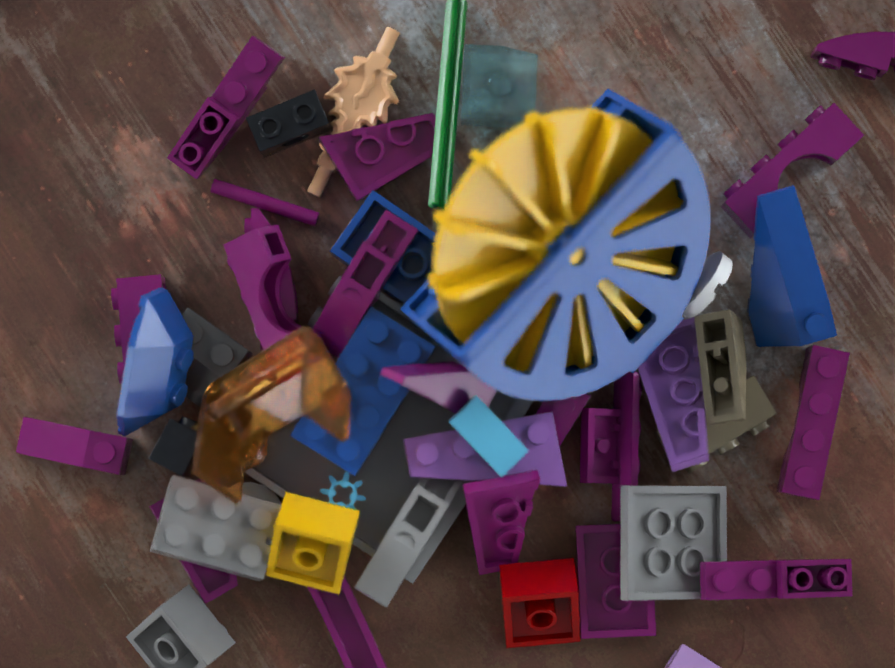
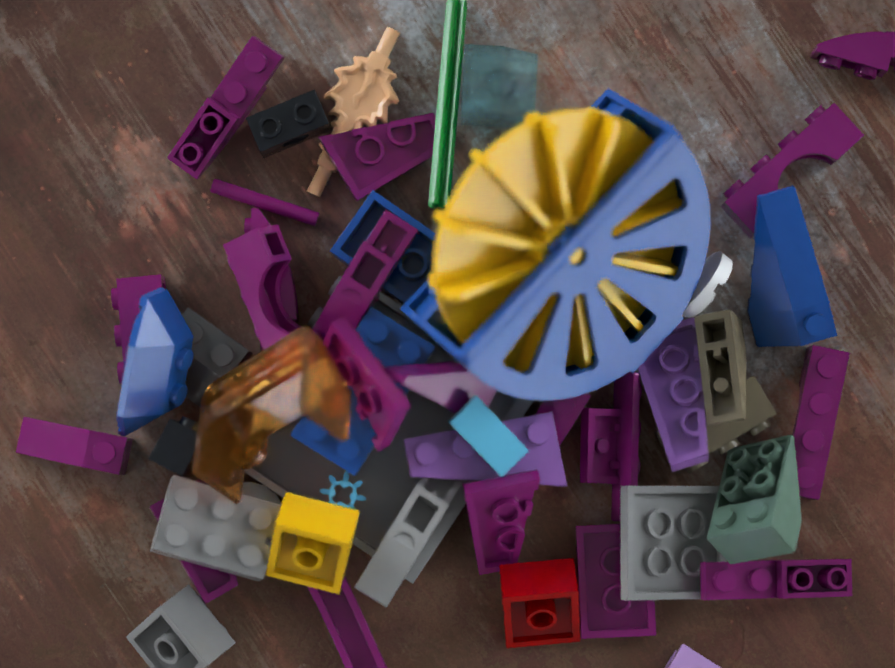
(375, 391): none -> magenta wing
(757, 502): none -> sand green slope

